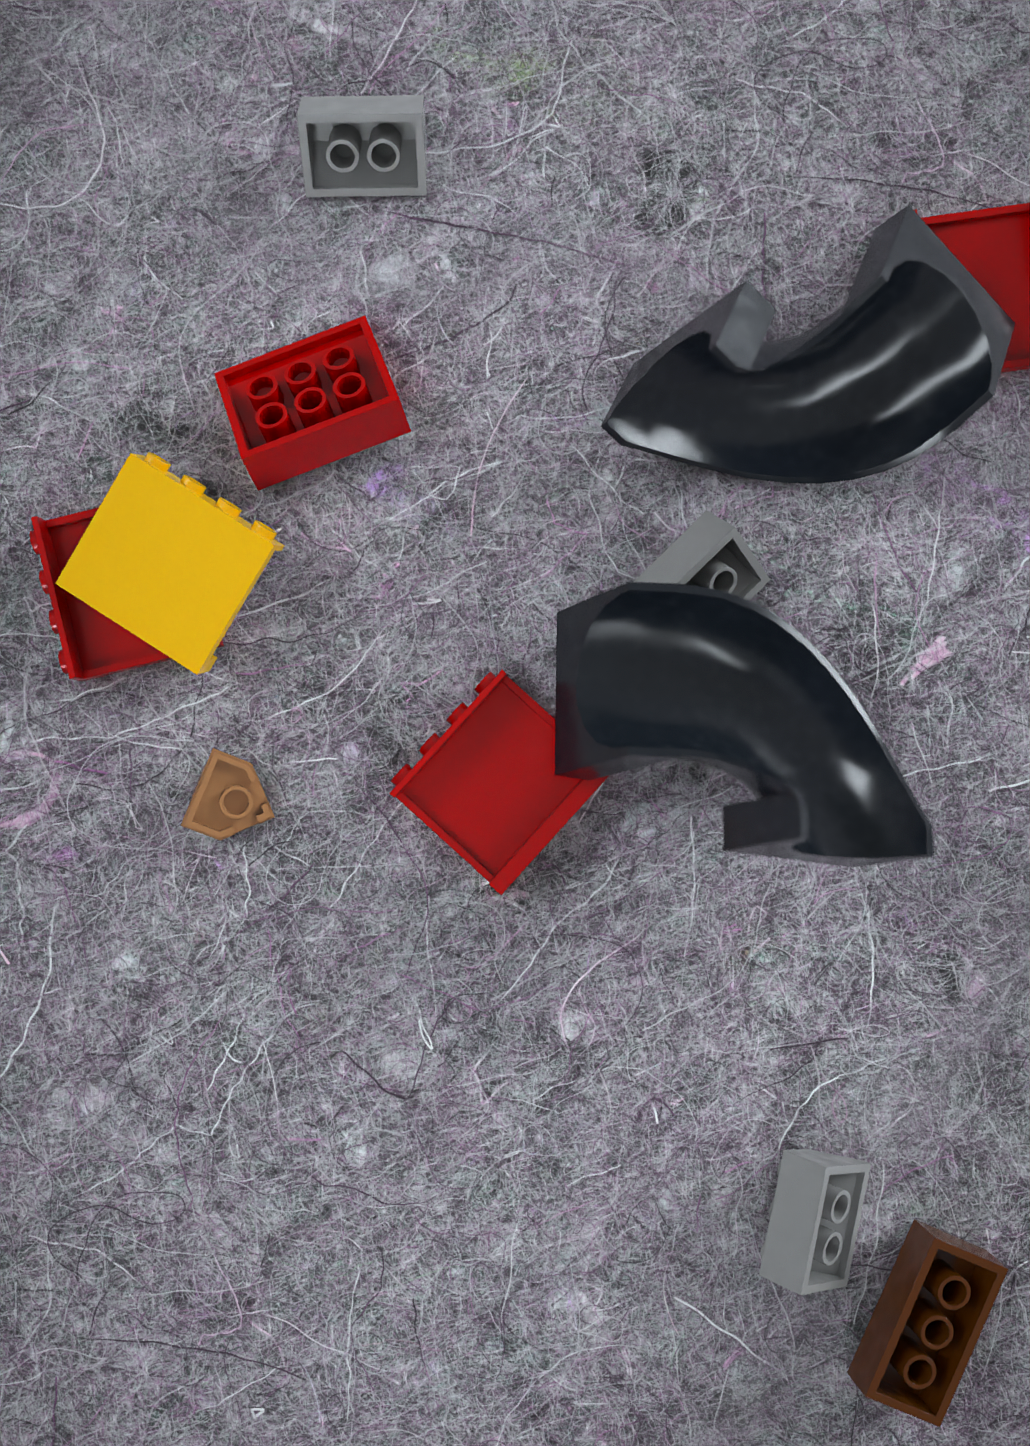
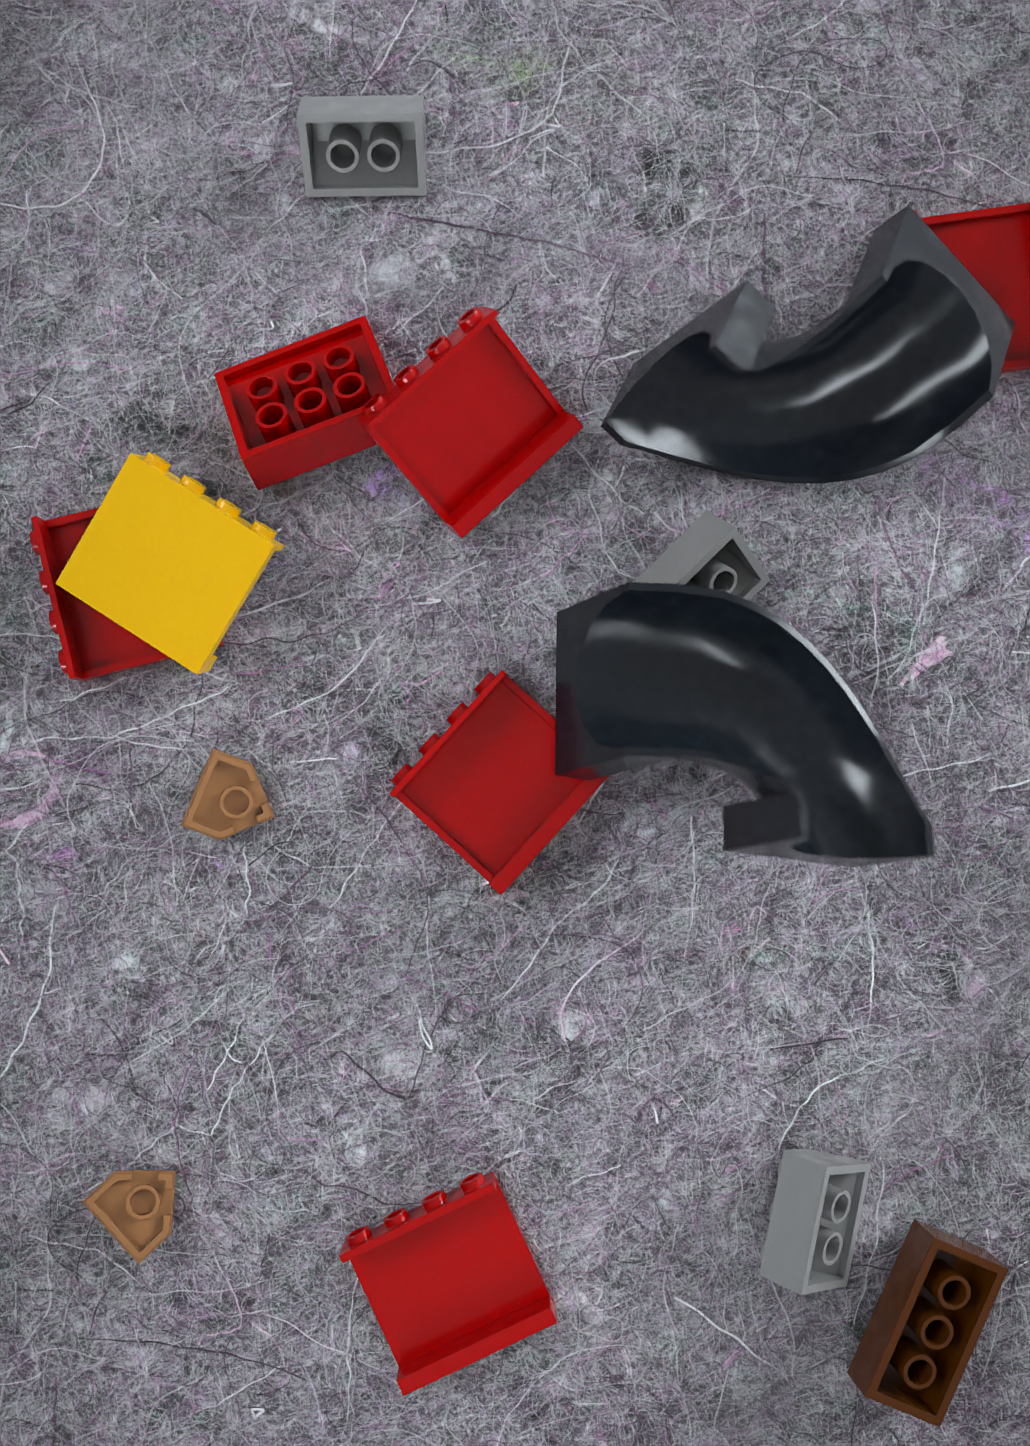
(136, 1208): none -> medium nougat plate
(450, 1280): none -> red panel
(468, 421): none -> red panel

